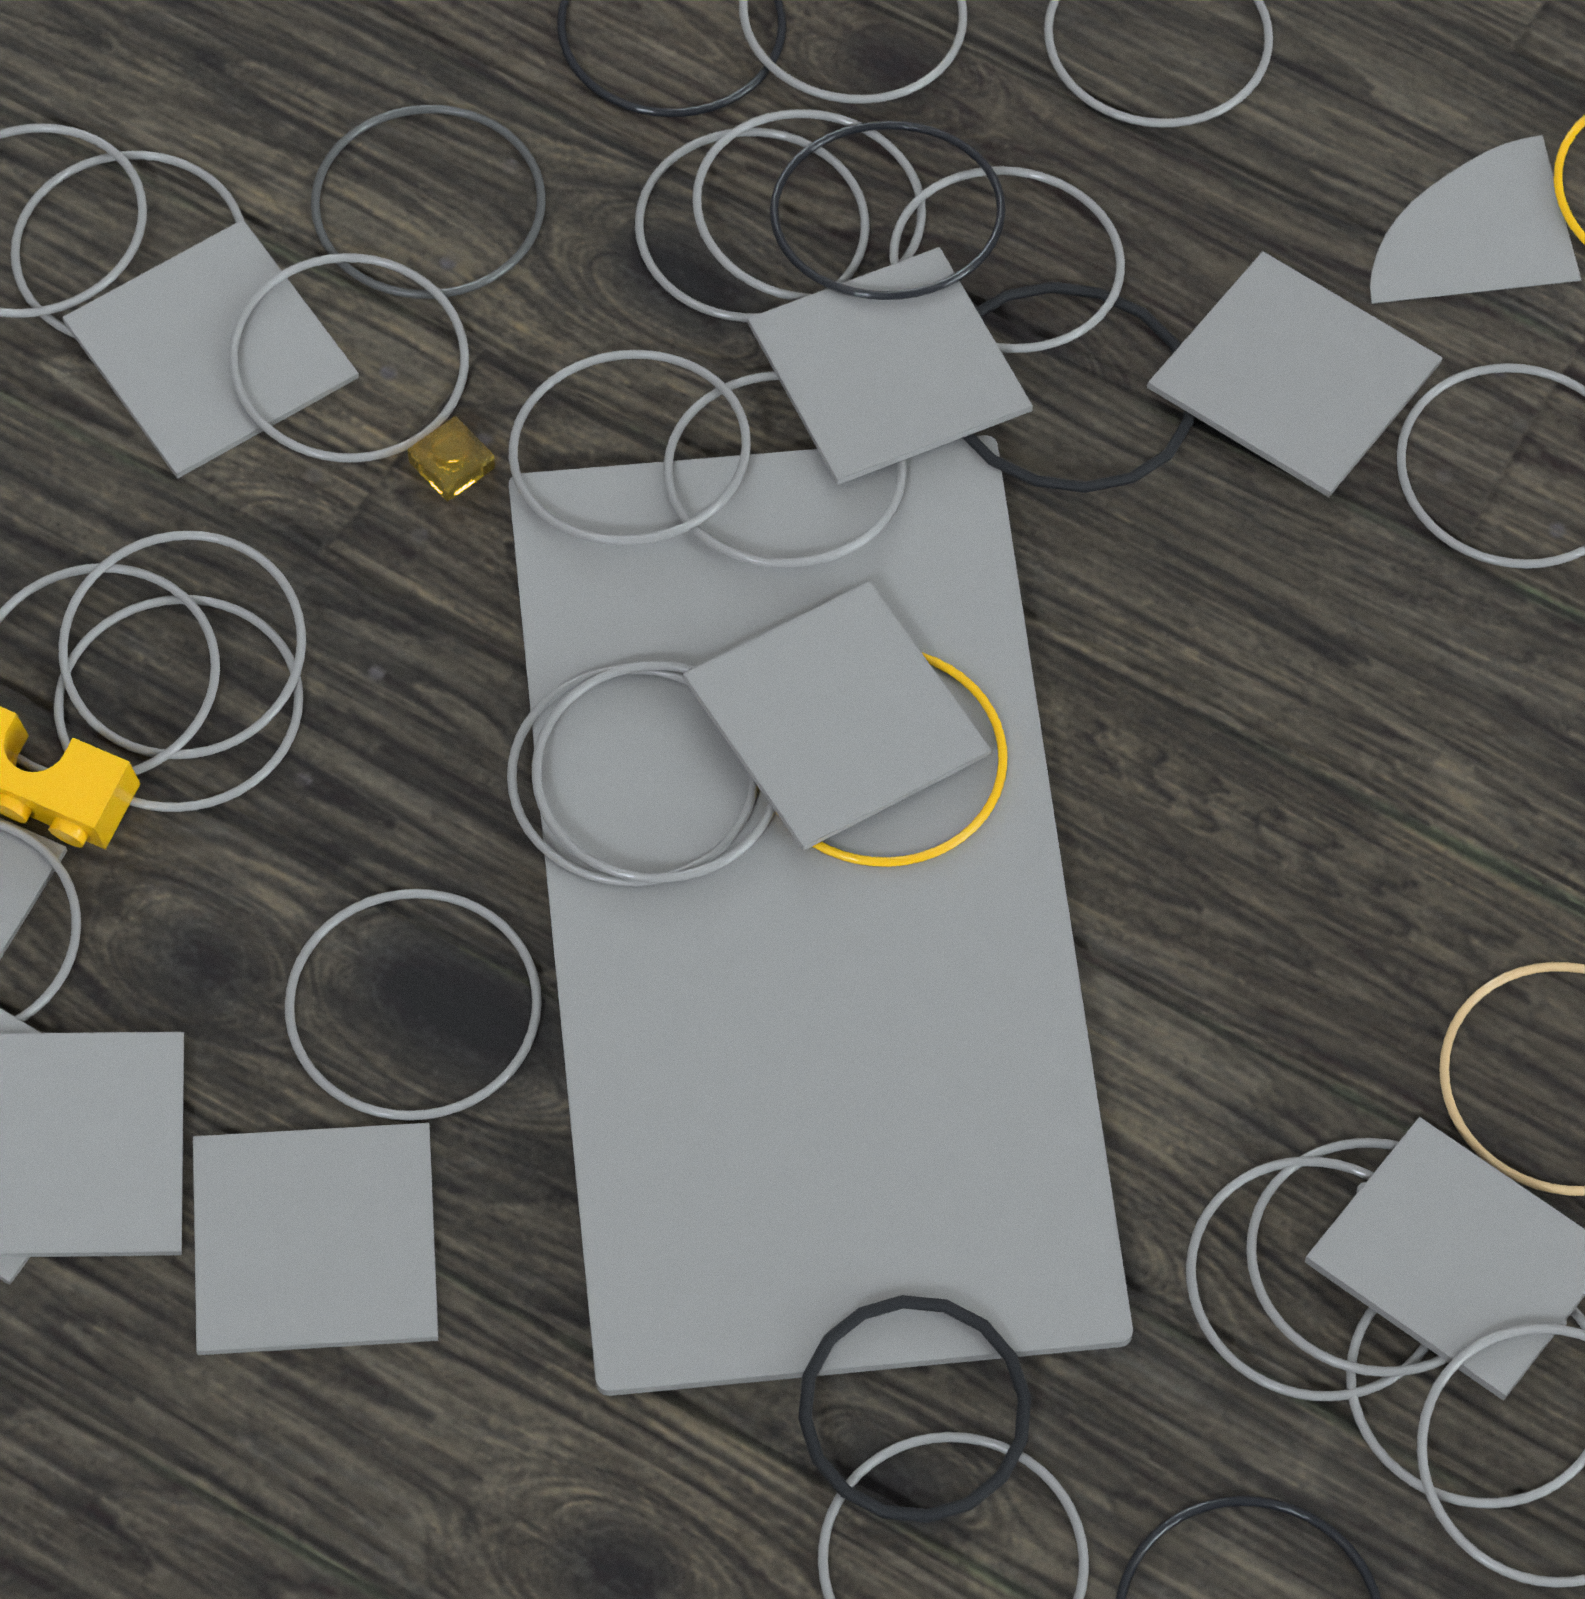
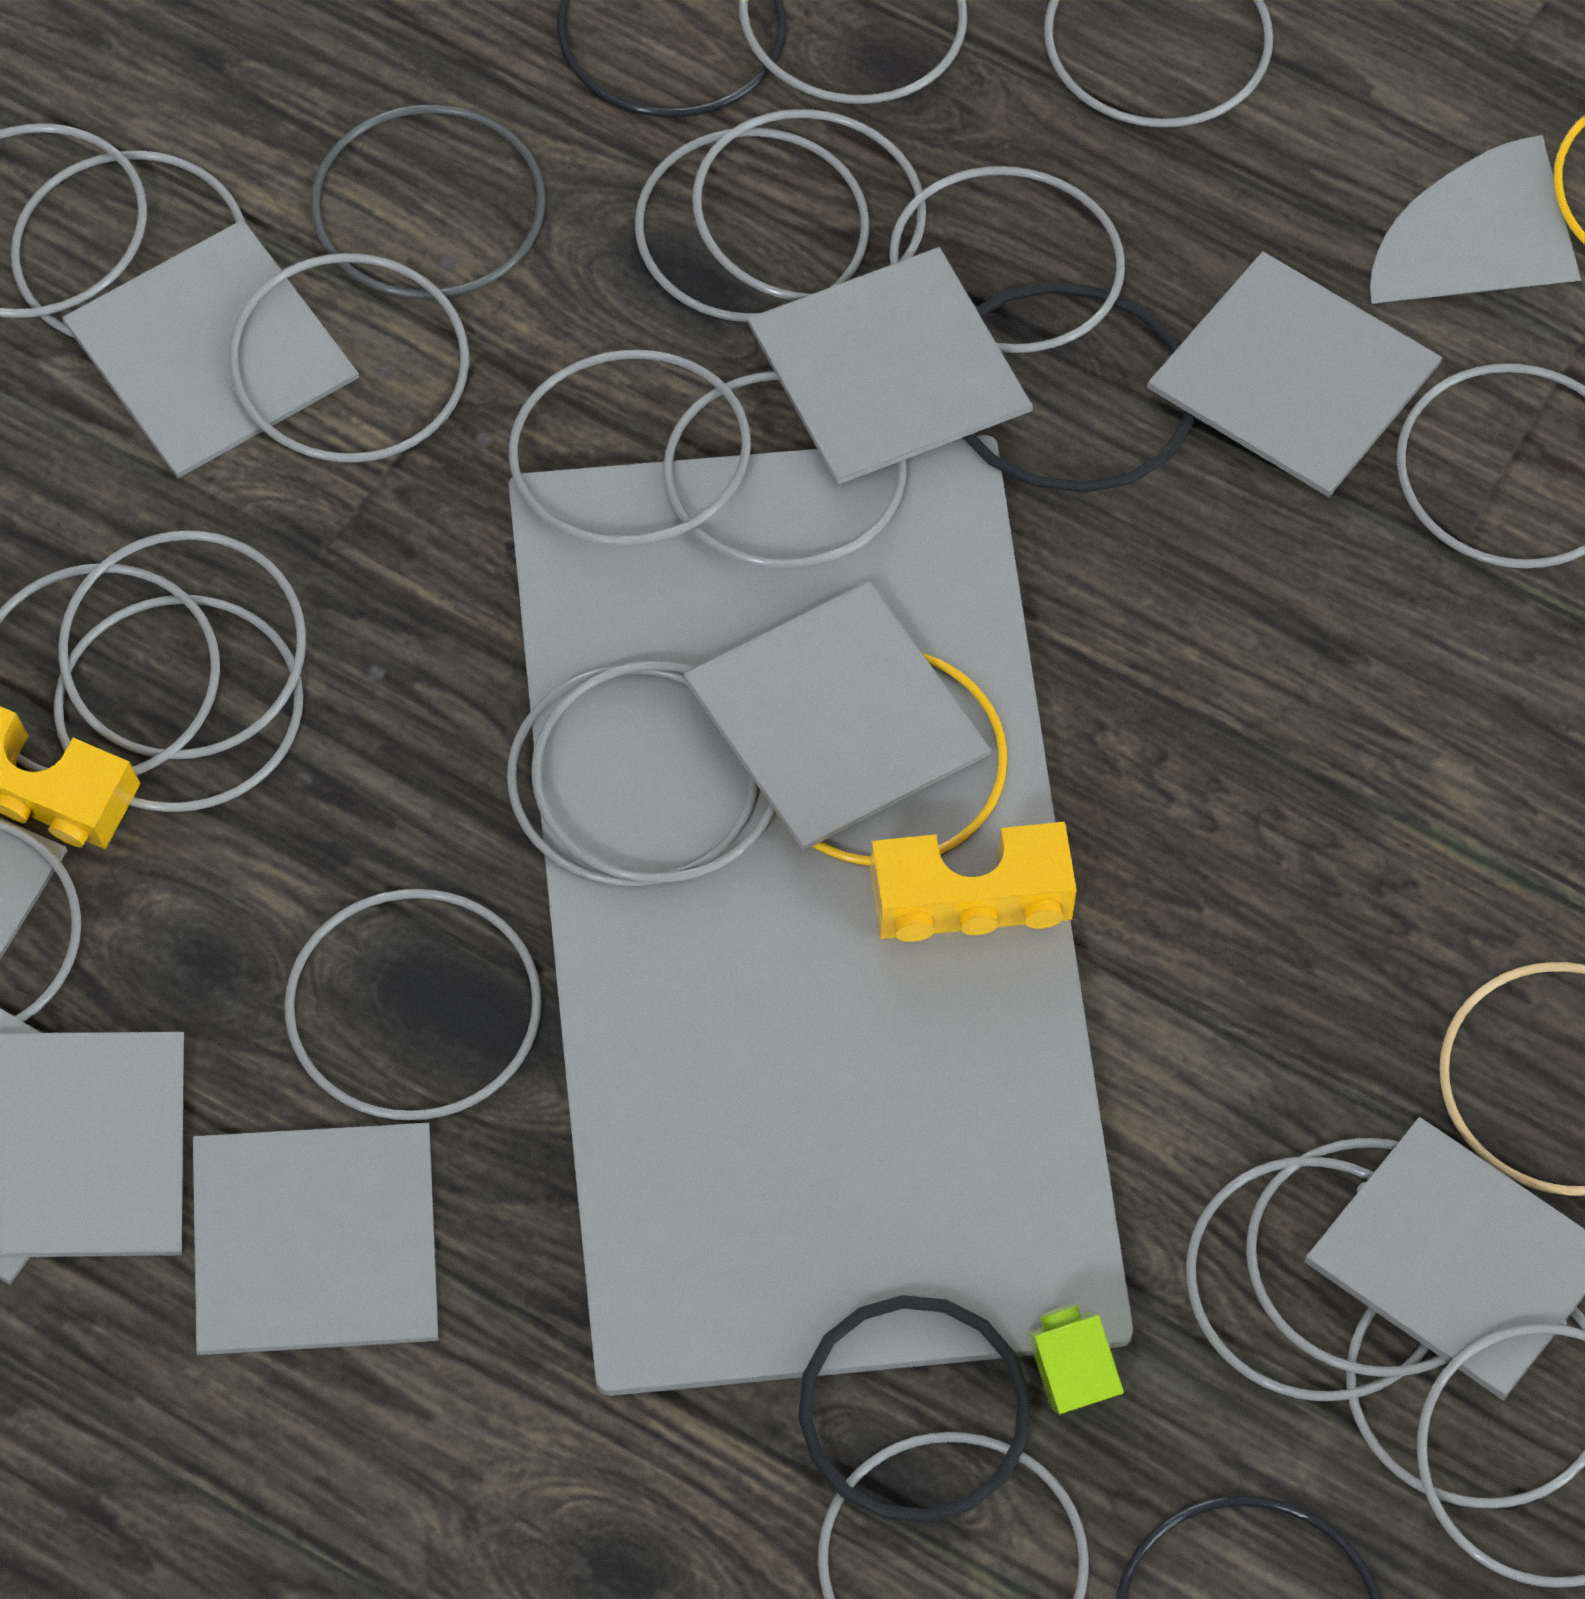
(451, 458): clear yellow plate -> none
(899, 294): black piece -> none
(924, 897): none -> yellow arch
(1074, 1359): none -> lime brick

